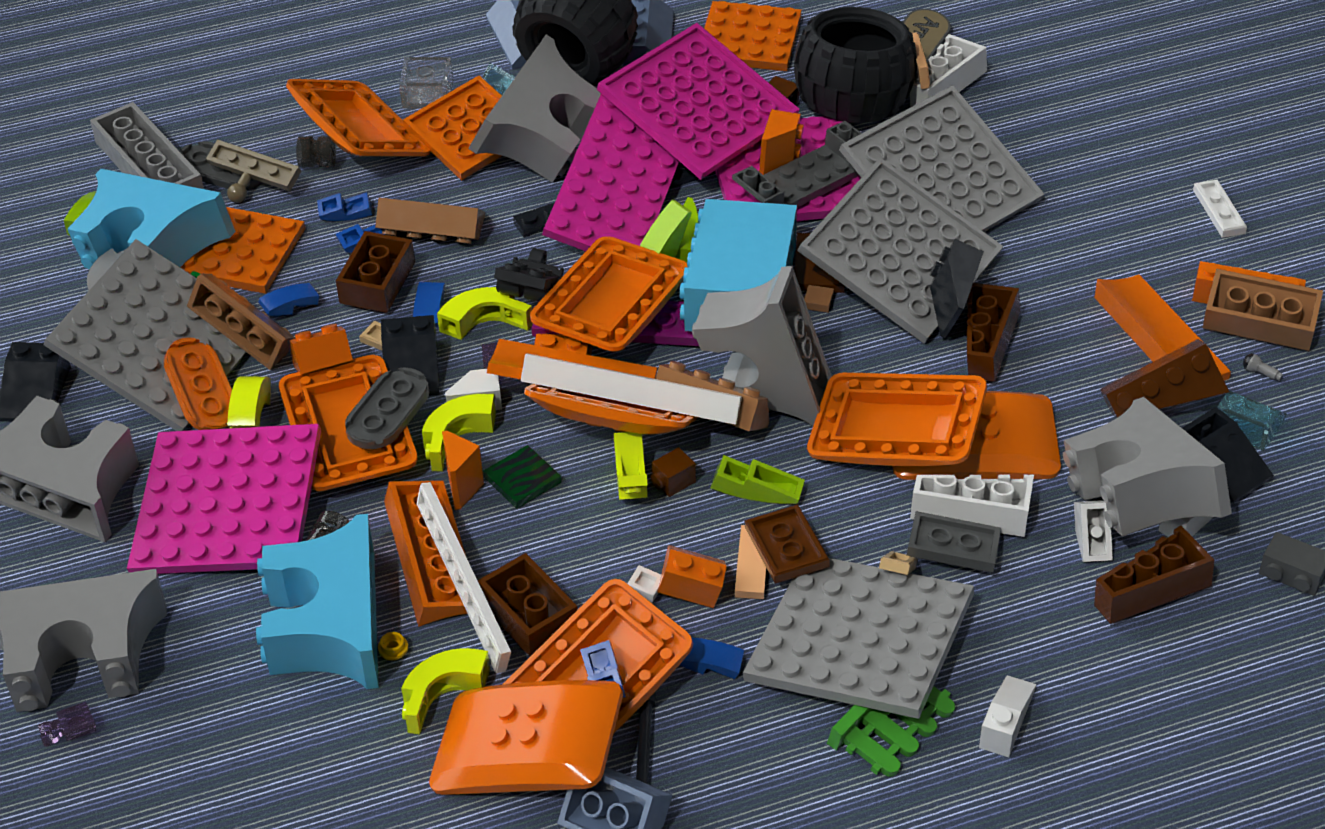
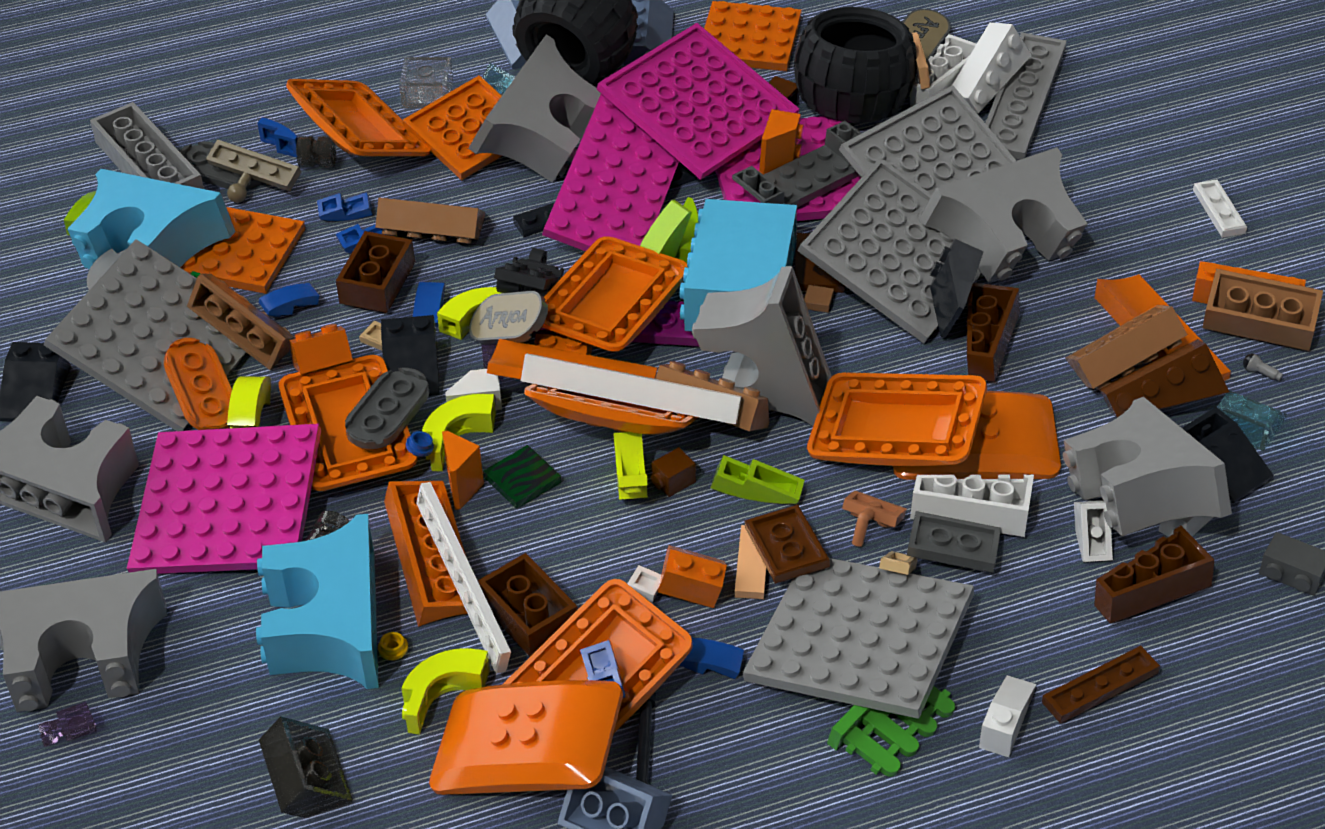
(279, 135): none -> blue slope
(304, 768): none -> clear smoke slope
(420, 444): none -> blue plate
(508, 317): none -> tile
(868, 508): none -> nougat plate
(991, 64): none -> white wedge
(1002, 205): none -> light grey piece
(1023, 97): none -> light grey plate
(1100, 684): none -> reddish brown plate
(1127, 346): none -> medium nougat slope

